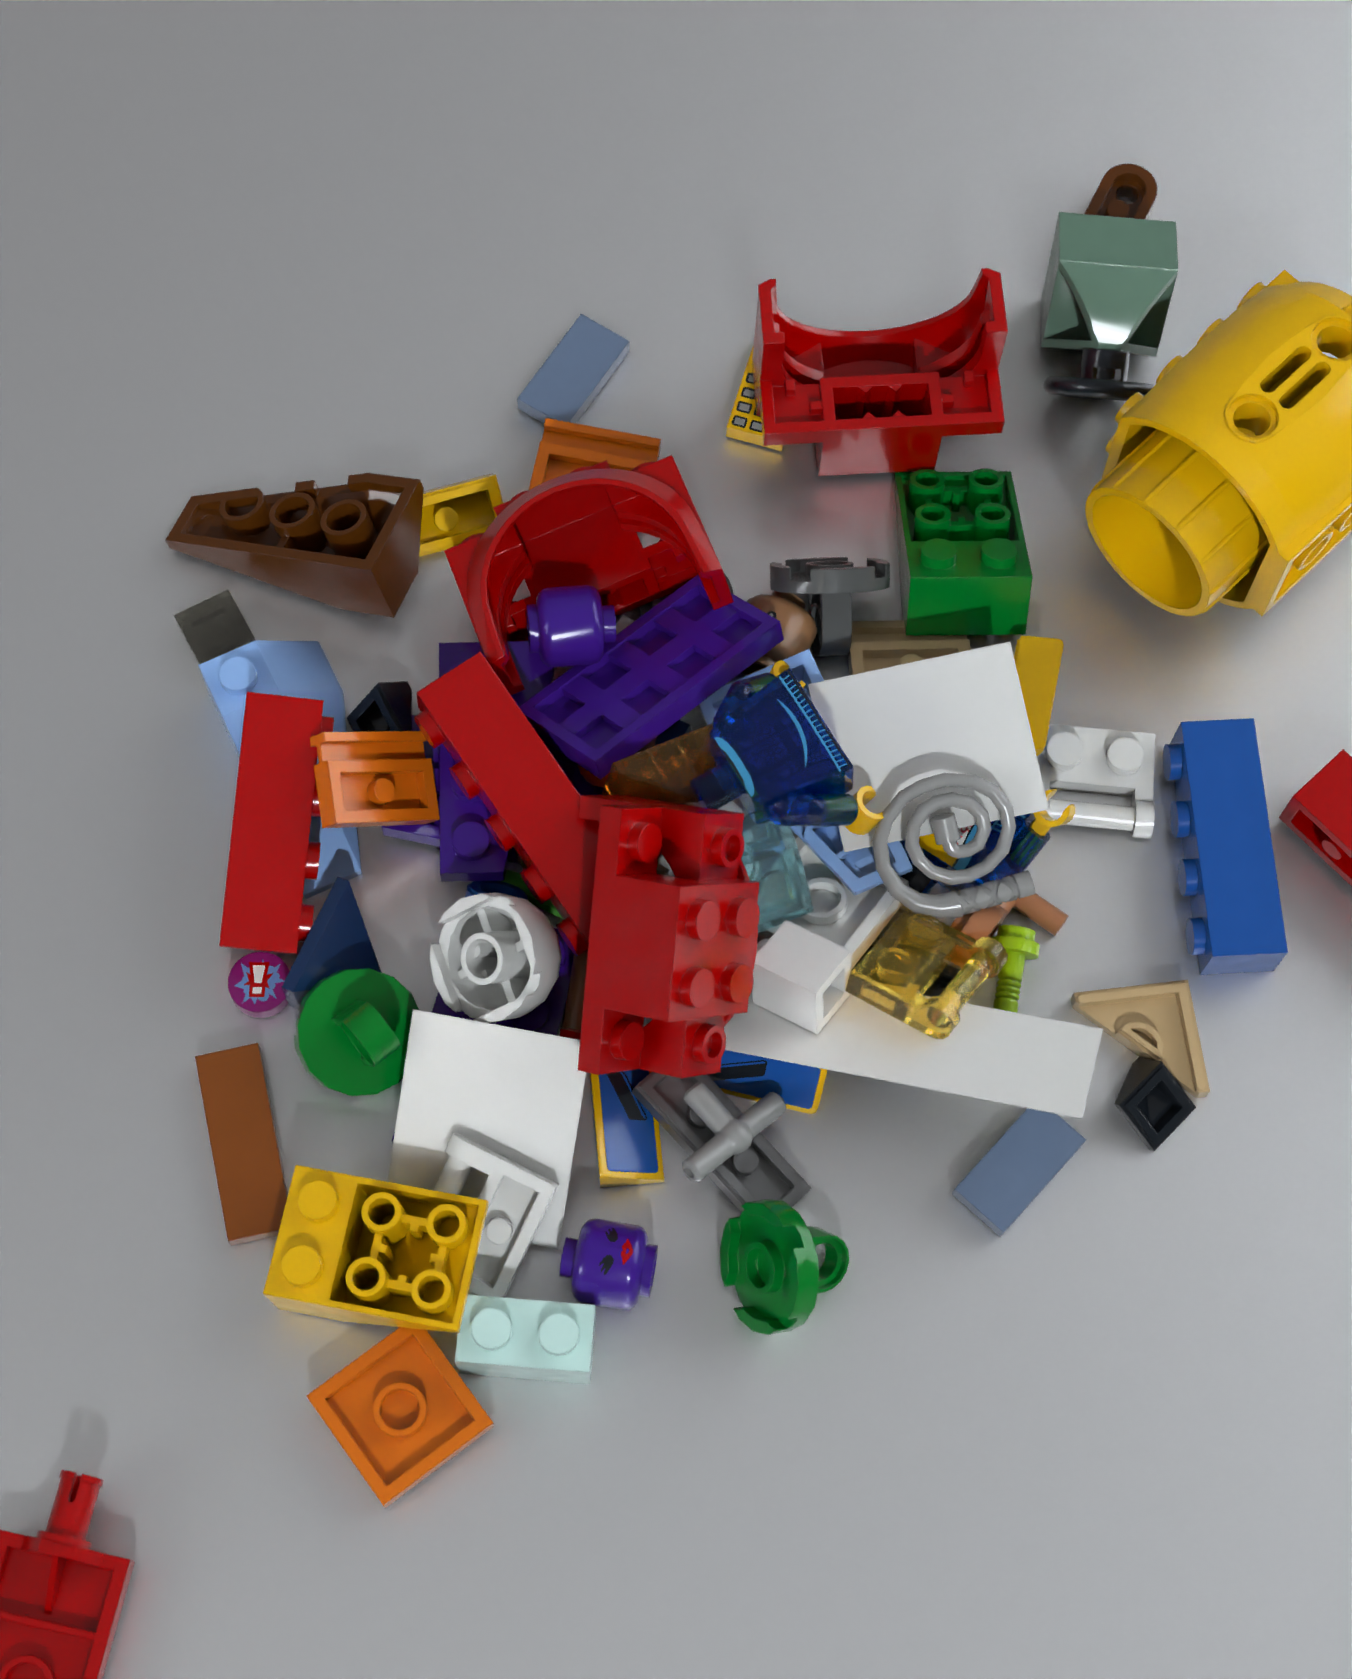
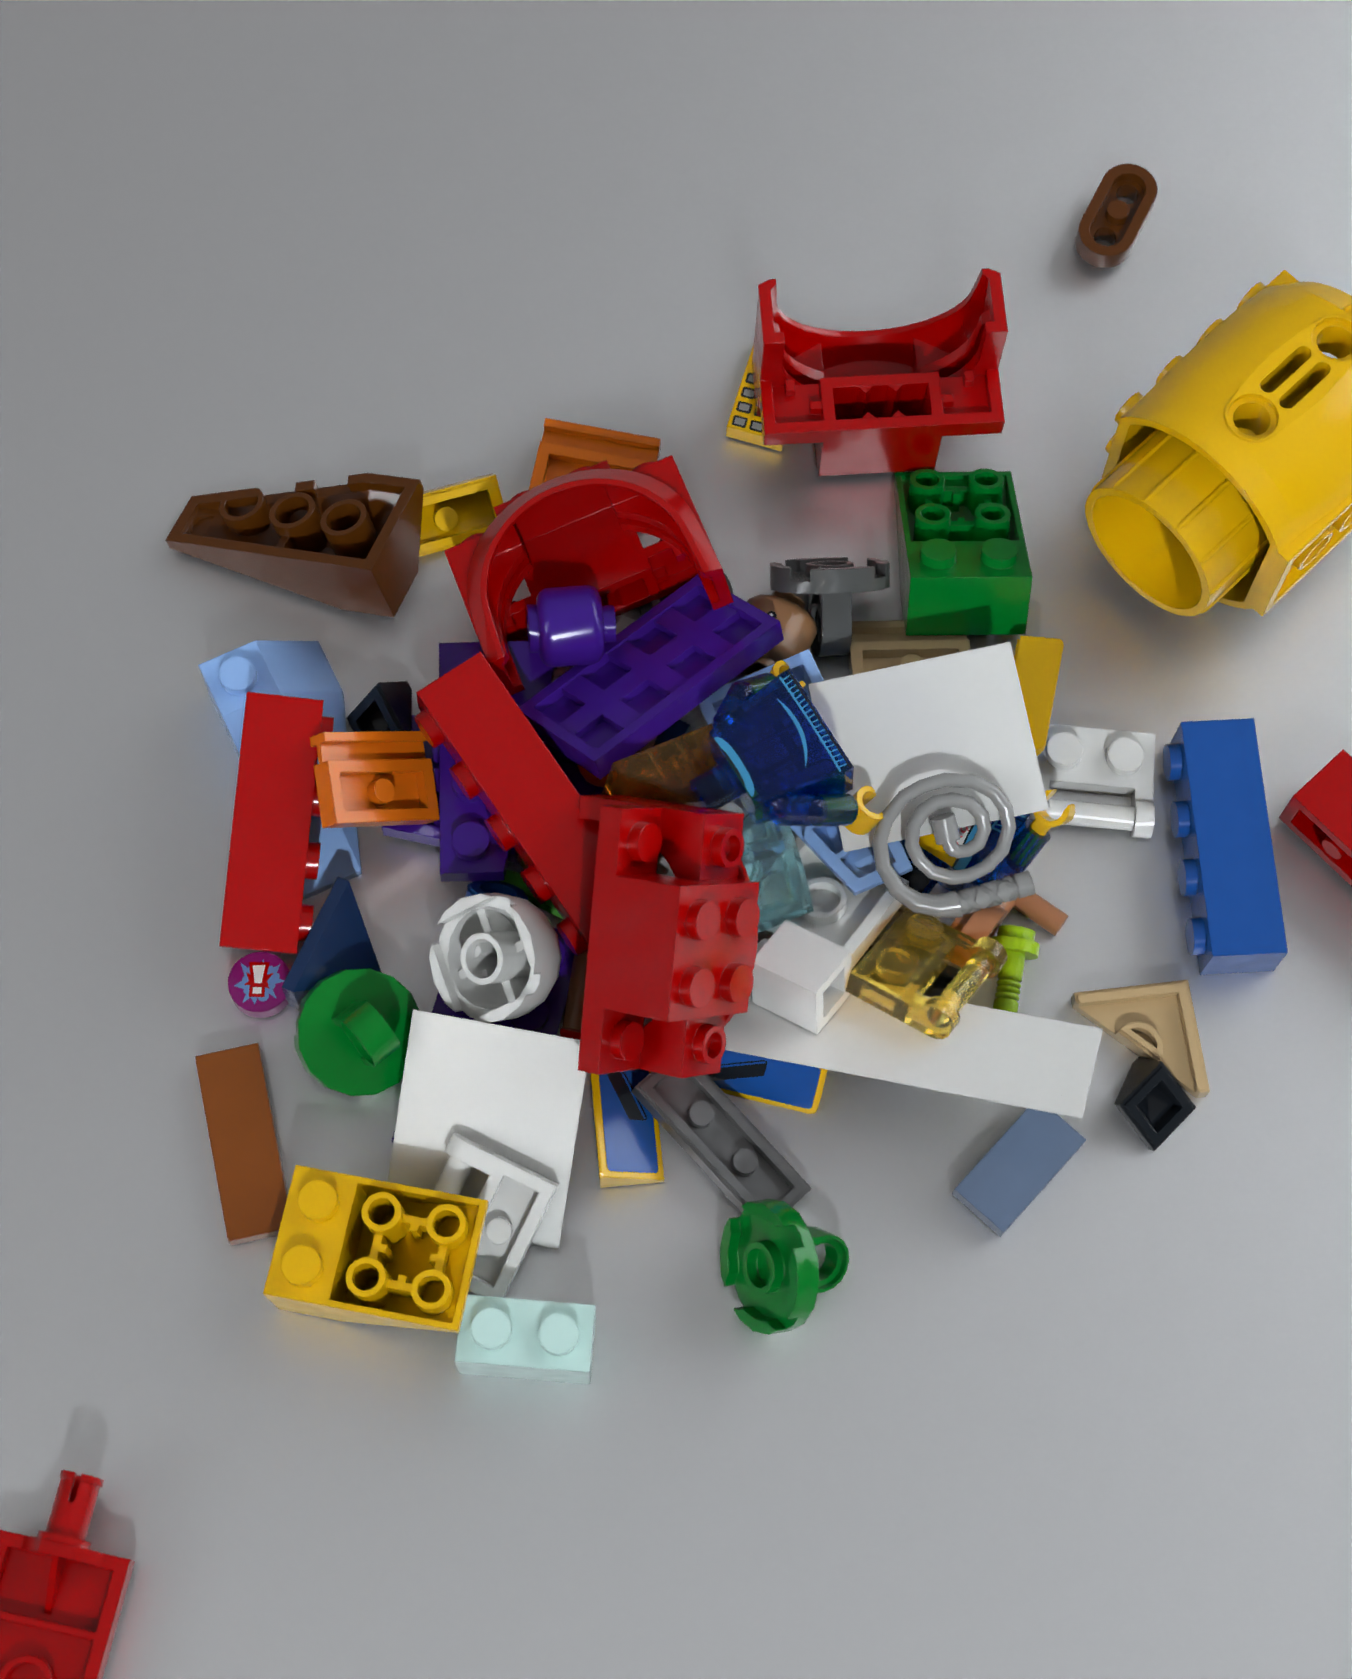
(214, 627): clear smoke tile -> none
(400, 1412): orange plate -> none
(574, 372): sand blue tile -> none
(609, 1264): dark purple head -> none
(731, 1133): light grey piece -> none
(1108, 298): sand green piece -> none

